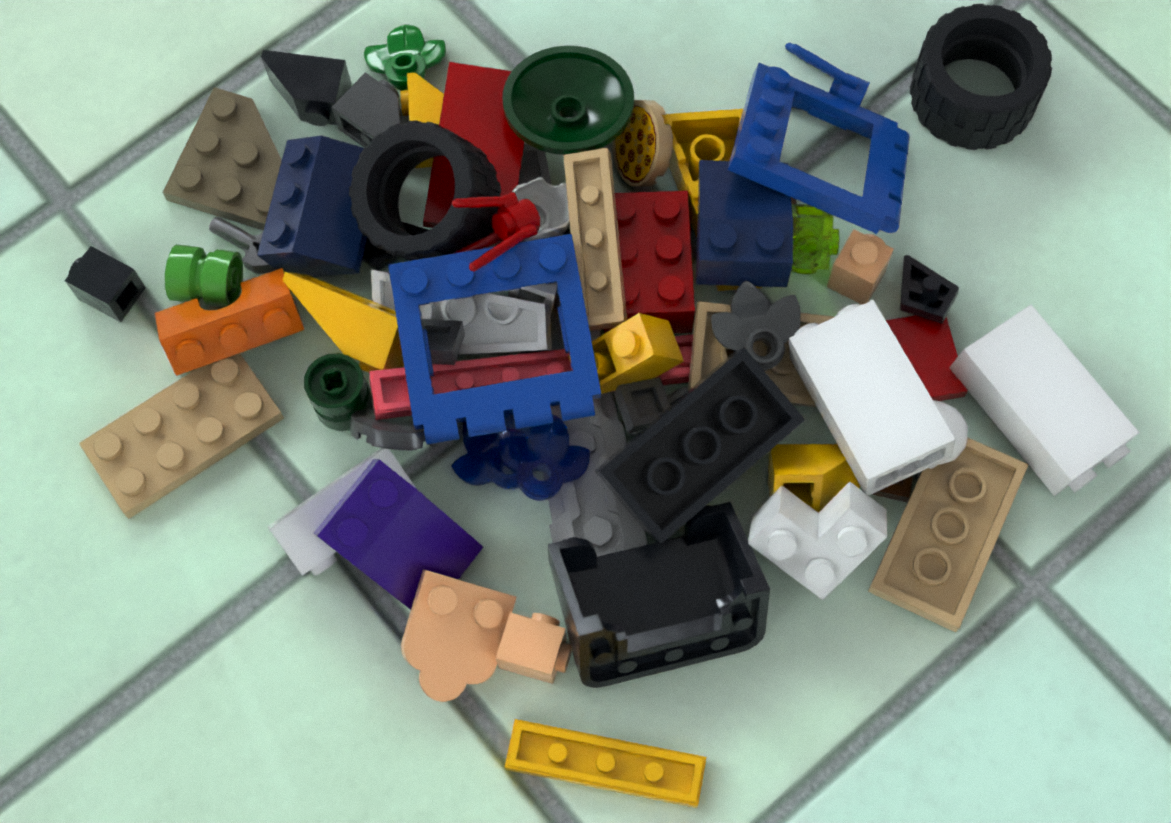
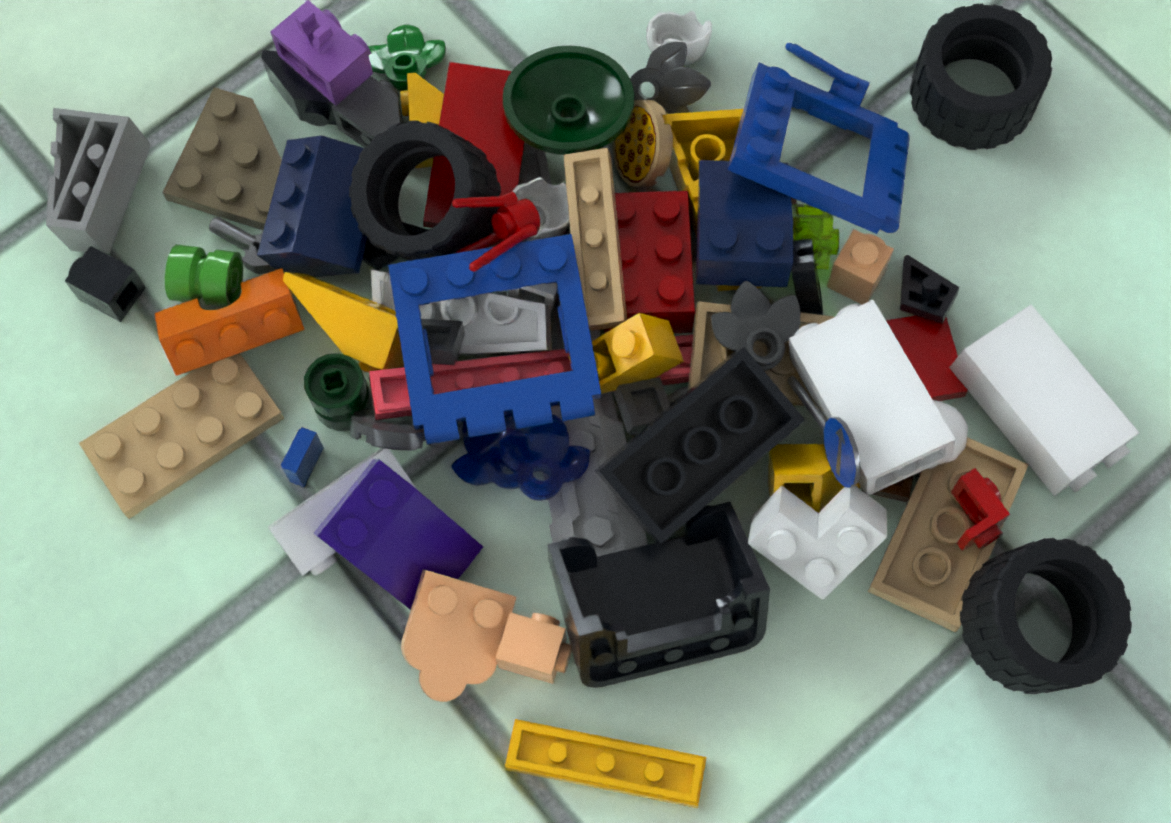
(93, 177): none -> light grey wedge
(302, 456): none -> blue tile
(323, 51): none -> medium lavender brick
(673, 27): none -> white hair
(673, 83): none -> dark grey plate
(806, 277): none -> black piece
(838, 440): none -> piece
(984, 507): none -> red bracket
(1096, 607): none -> black tyre

